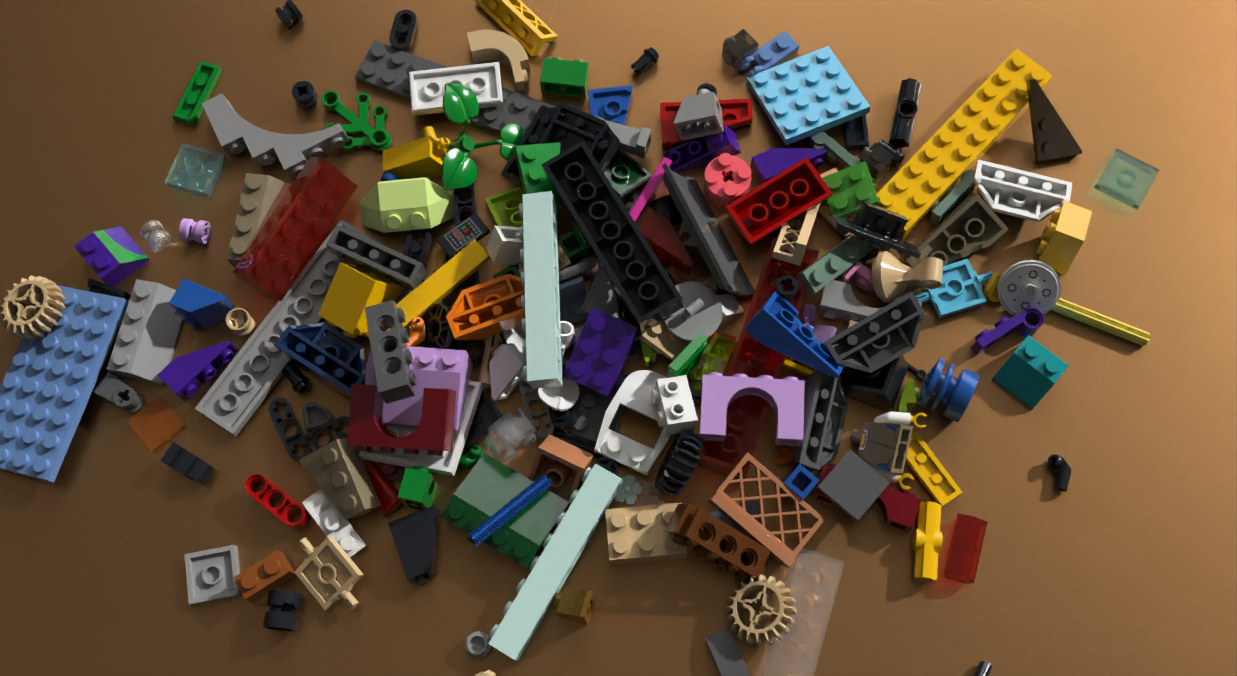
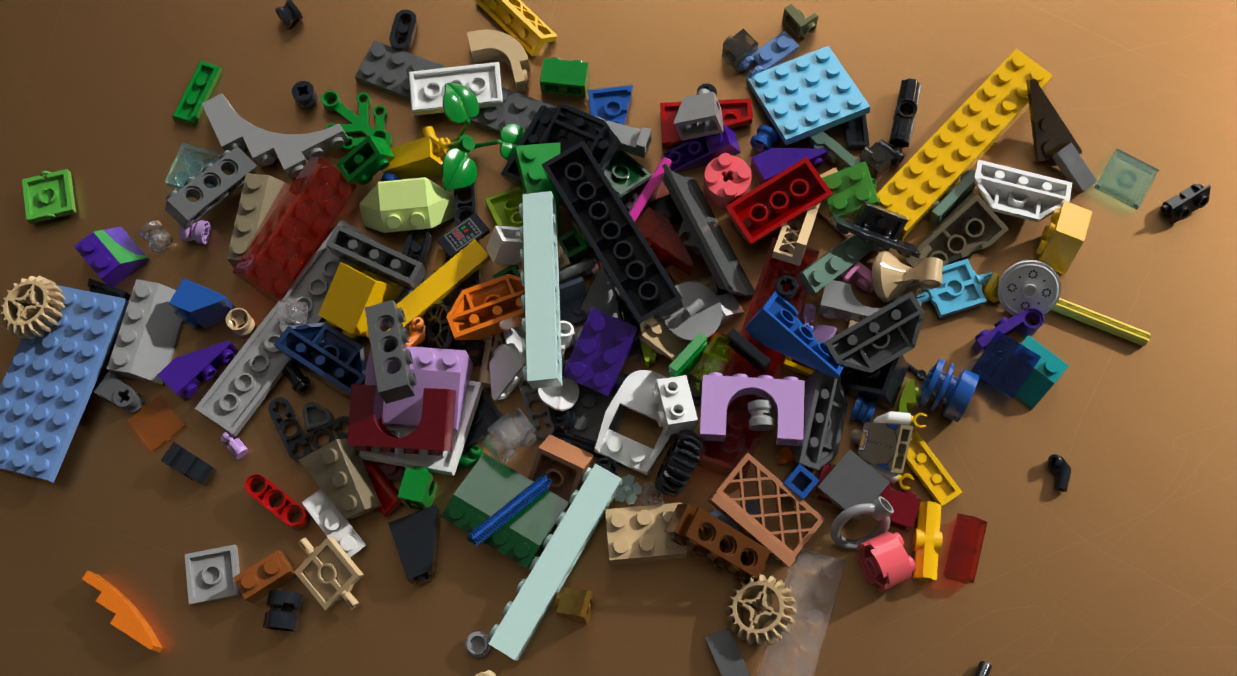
(48, 196): none -> bright green plate
(127, 616): none -> orange slope
(189, 212): none -> dark grey brick
(235, 446): none -> lavender piece
(292, 313): none -> clear wheel
(365, 160): none -> green brick
(645, 61): black pin -> none
(748, 351): none -> black tile
(760, 415): none -> light grey wheel
(764, 139): none -> blue wheel
(797, 23): none -> olive bracket
(862, 410): none -> blue wheel
(879, 510): none -> light grey piece
(885, 561): none -> coral brick
(1005, 364): none -> clear blue hinge
(1074, 168): none -> dark grey slope
(1193, 198): none -> black hinge

